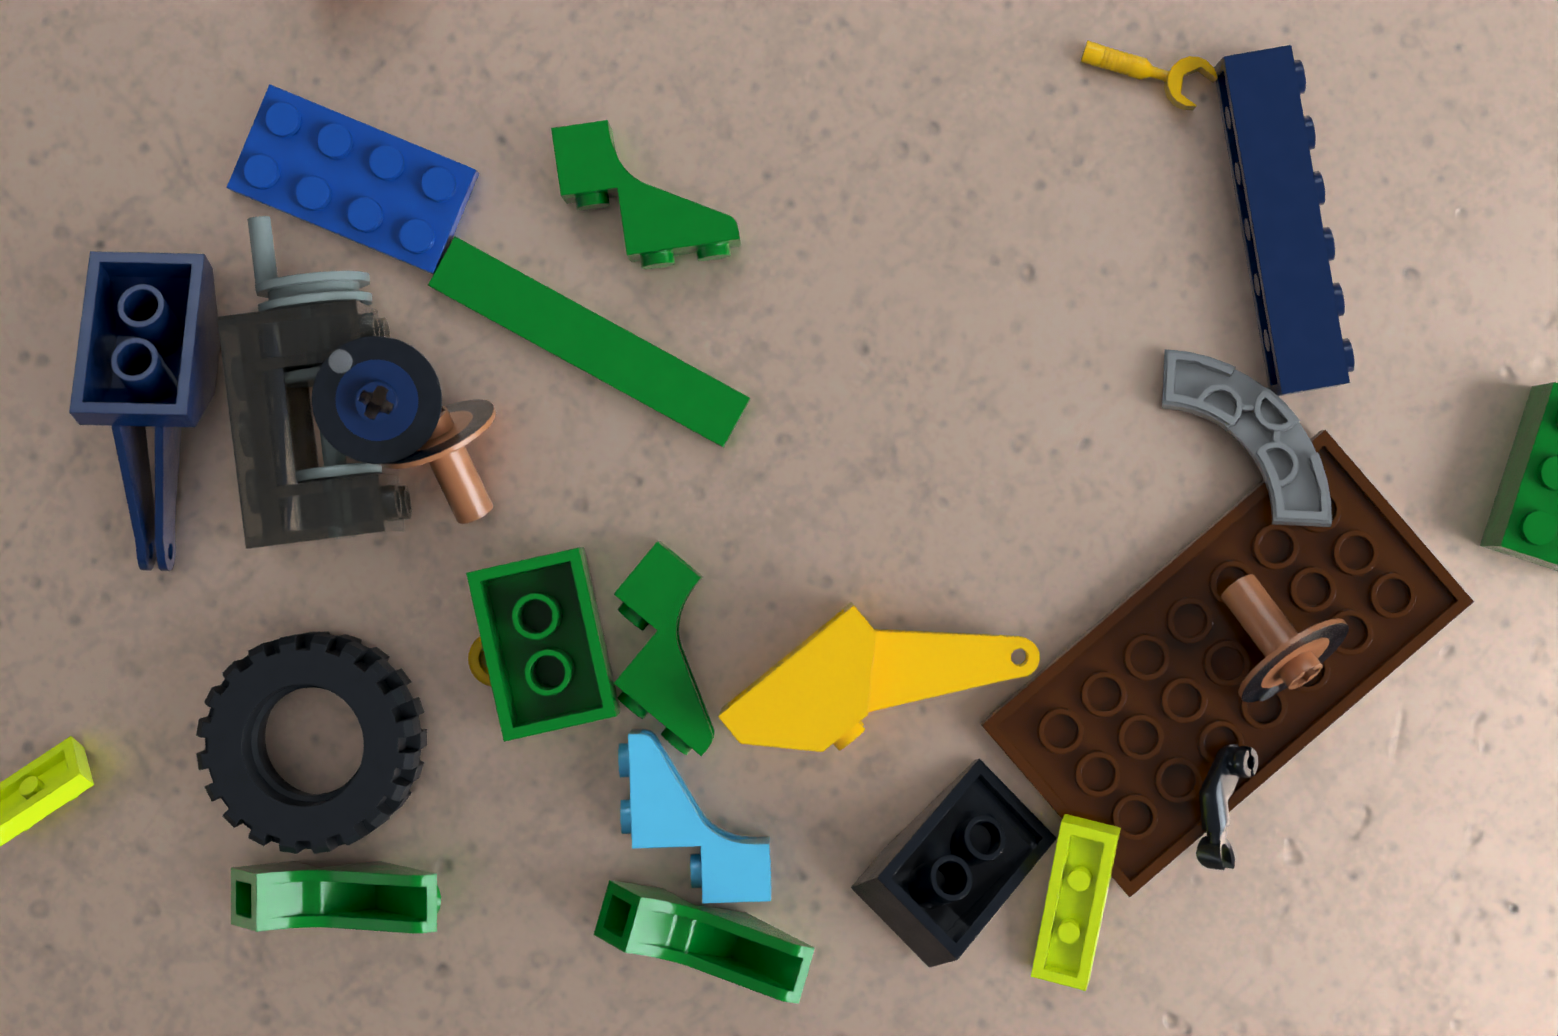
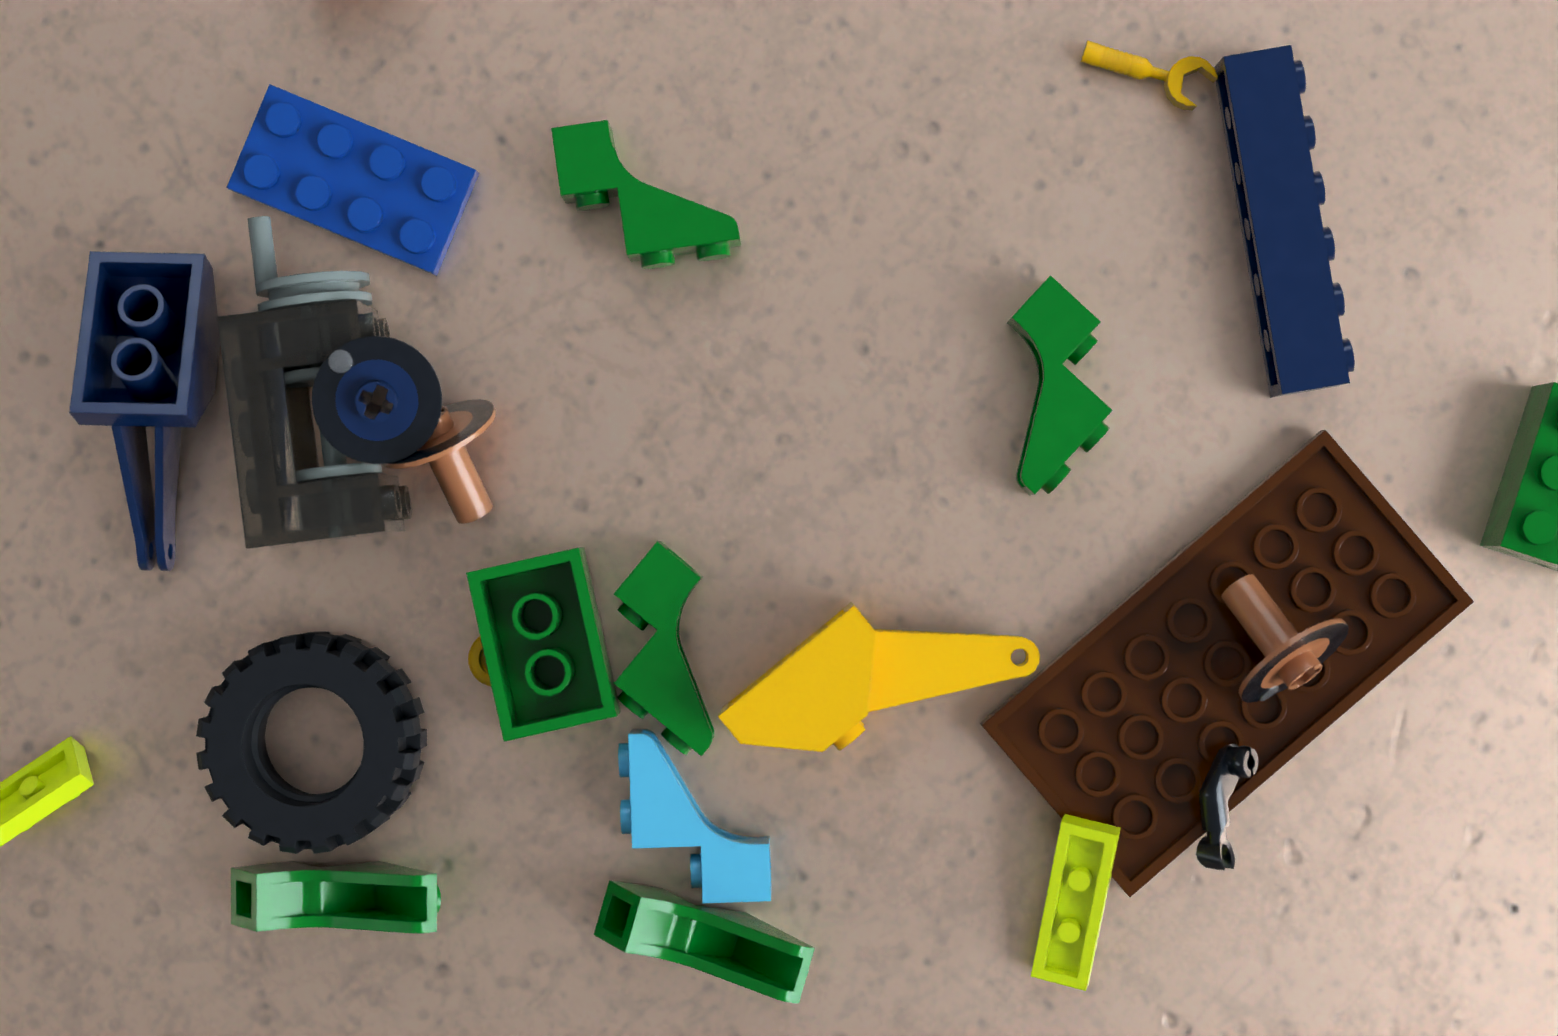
(589, 342): green tile -> none
(954, 865): black slope -> none
(1063, 408): none -> green arch
(1262, 426): light grey tile -> none

